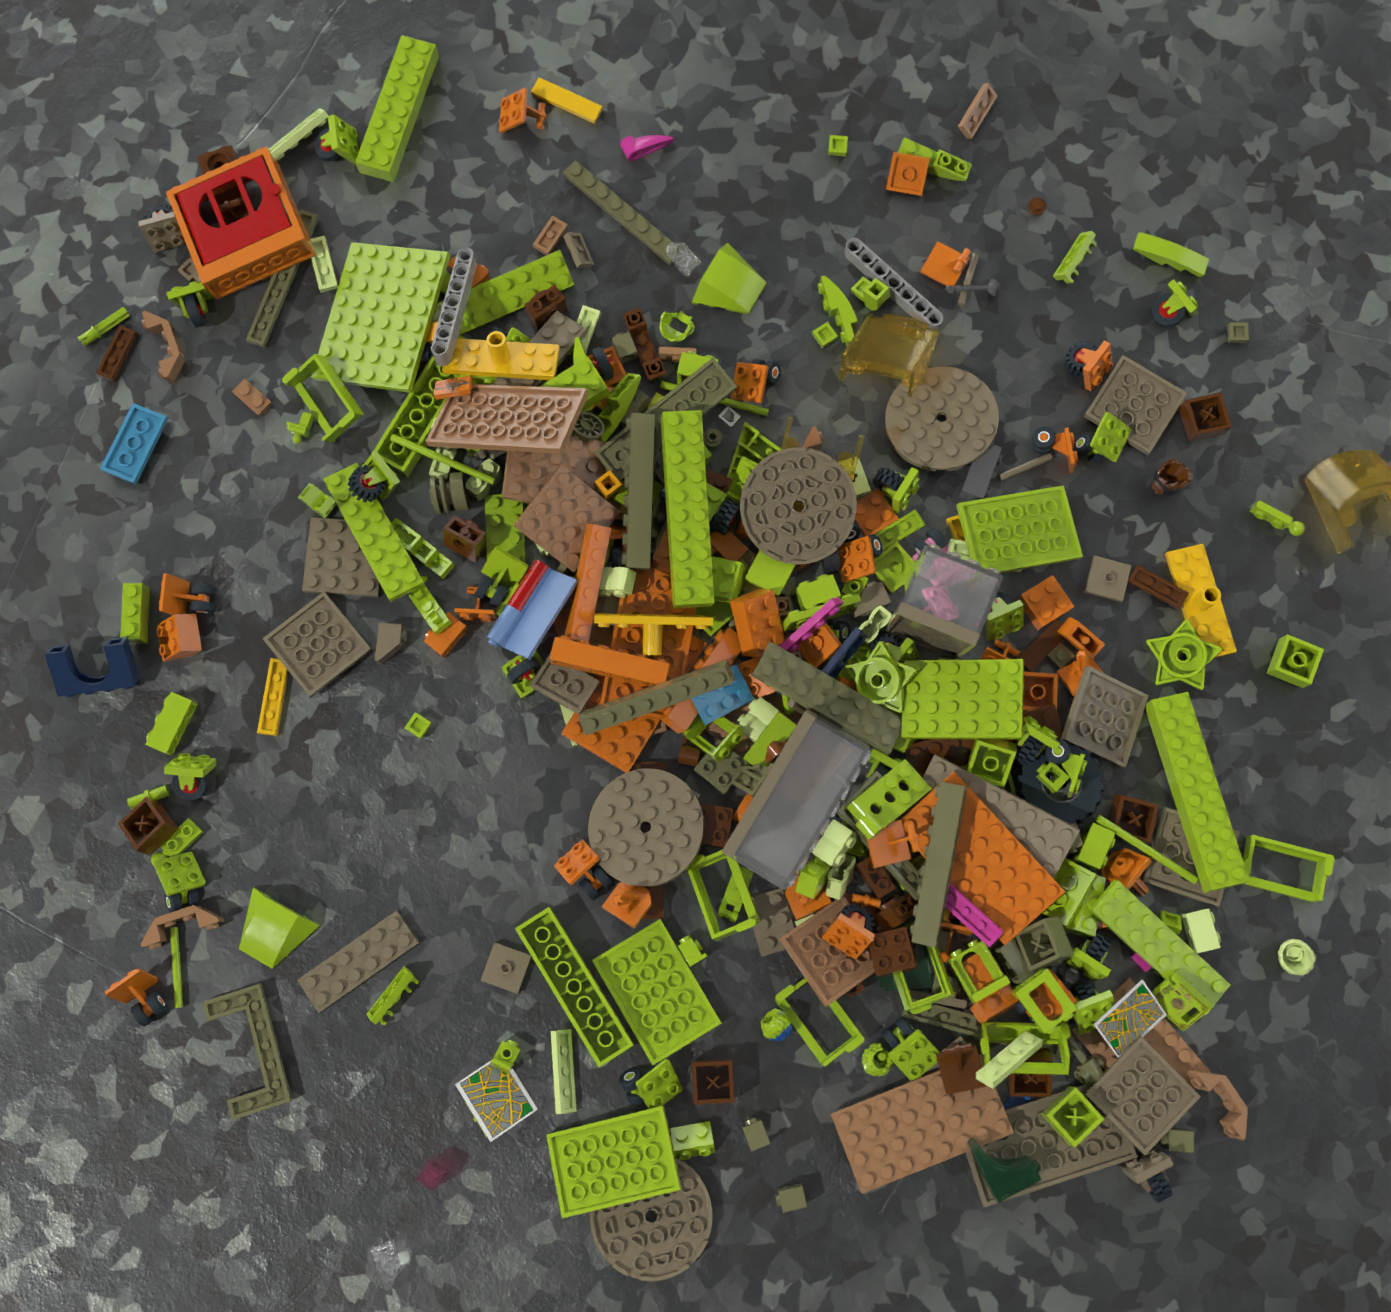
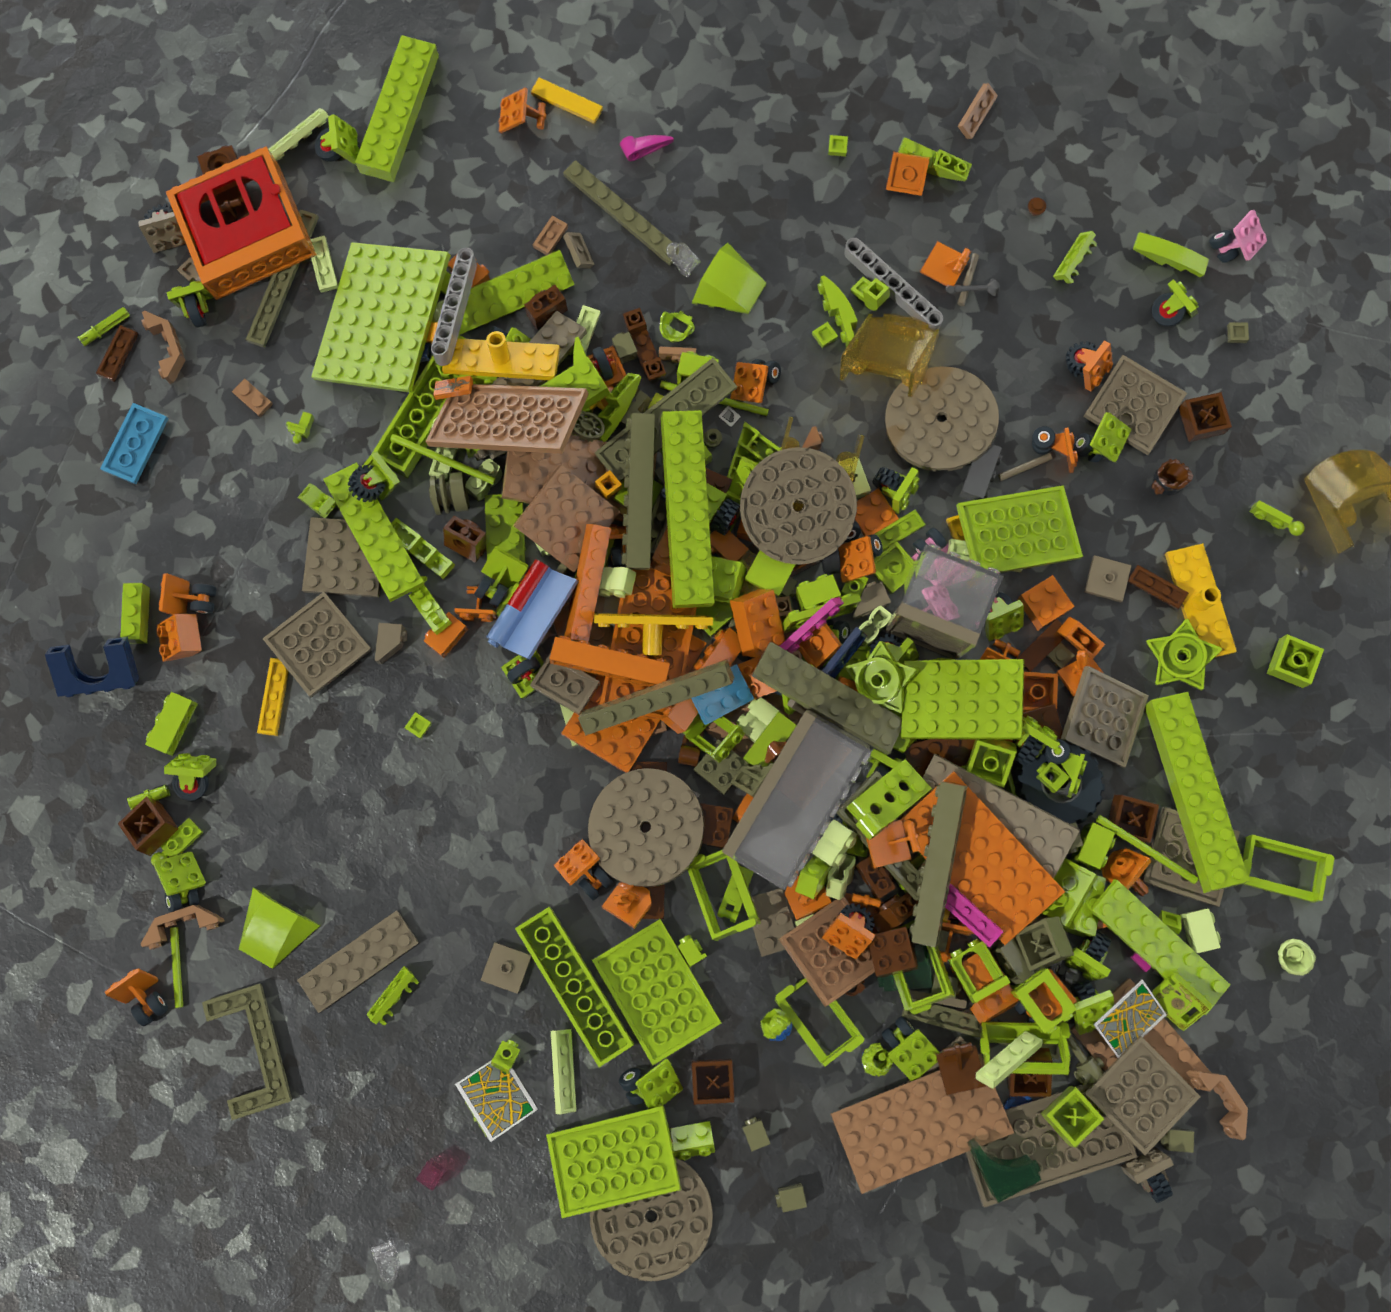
(296, 377): lime piece -> none
(1248, 235): none -> bright pink plate

